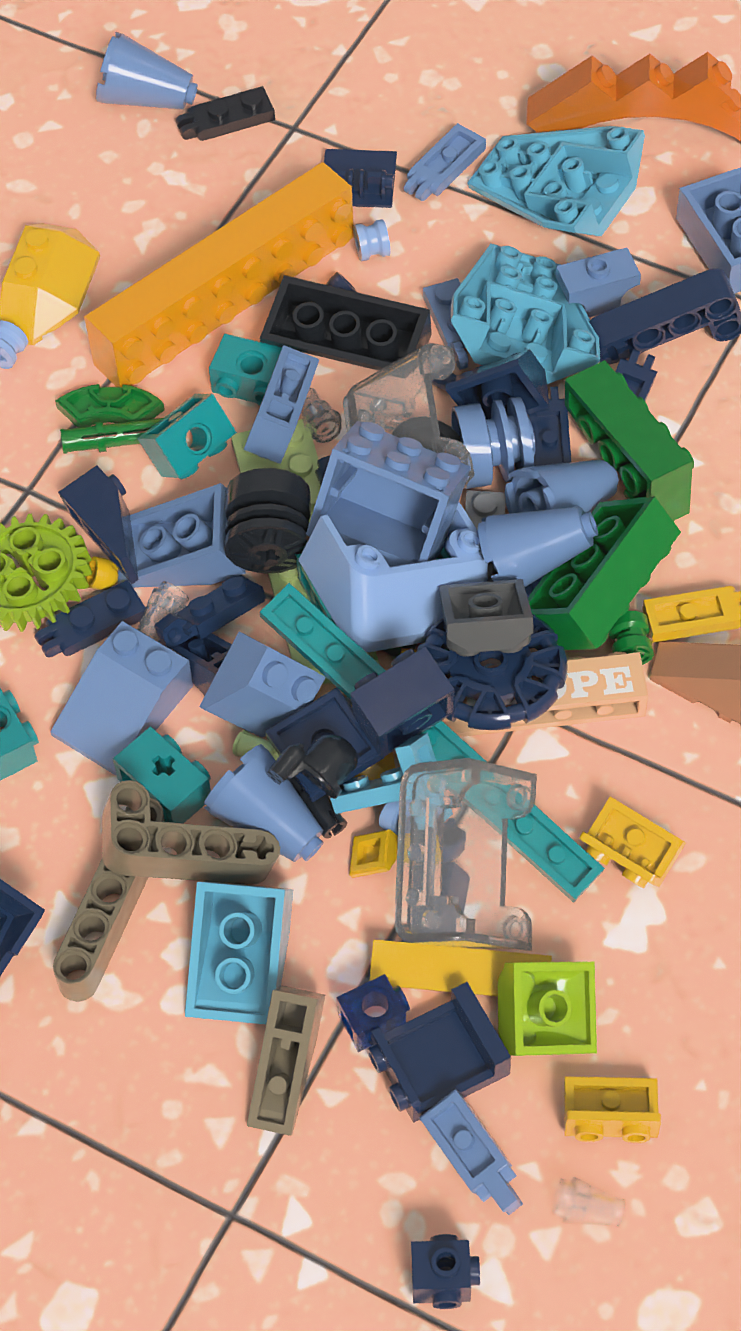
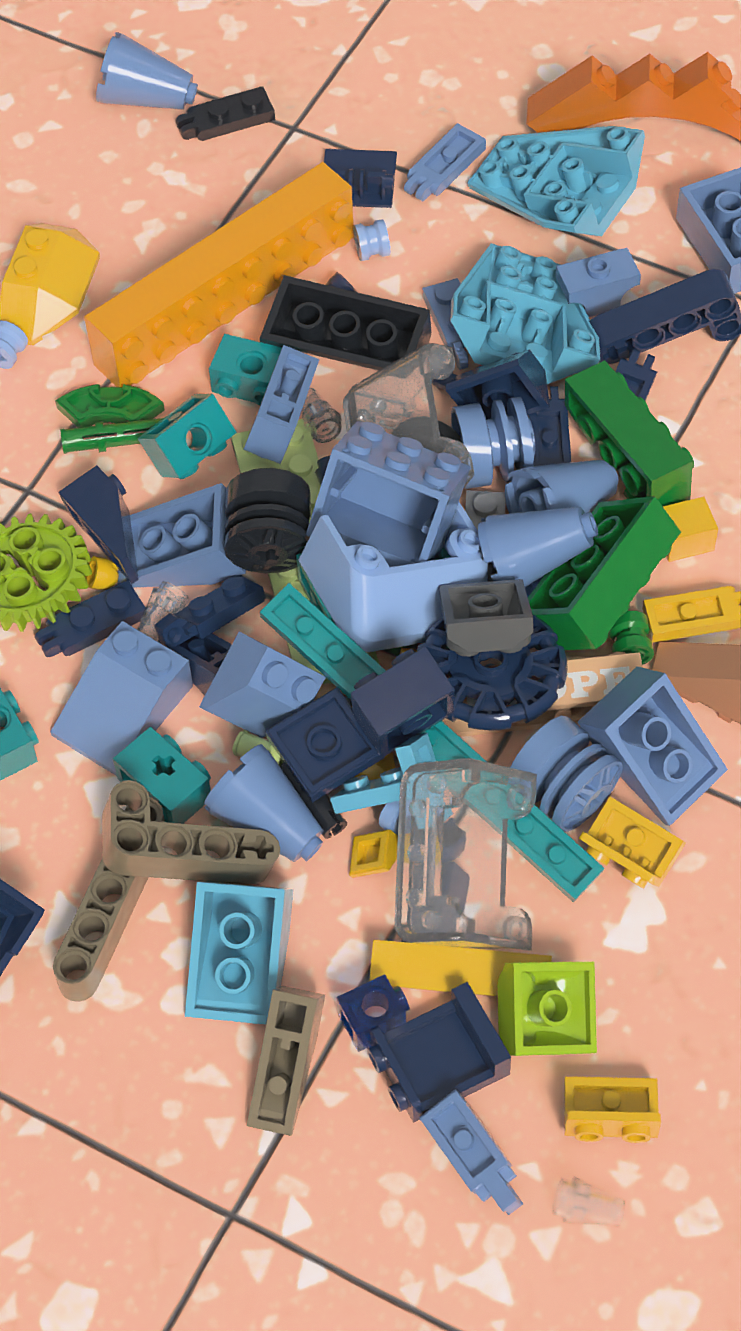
(324, 763): black piece -> none
(443, 1271): dark blue brick -> none
(570, 775): none -> medium blue wheel
(657, 741): none -> medium blue slope
(696, 527): none -> yellow brick

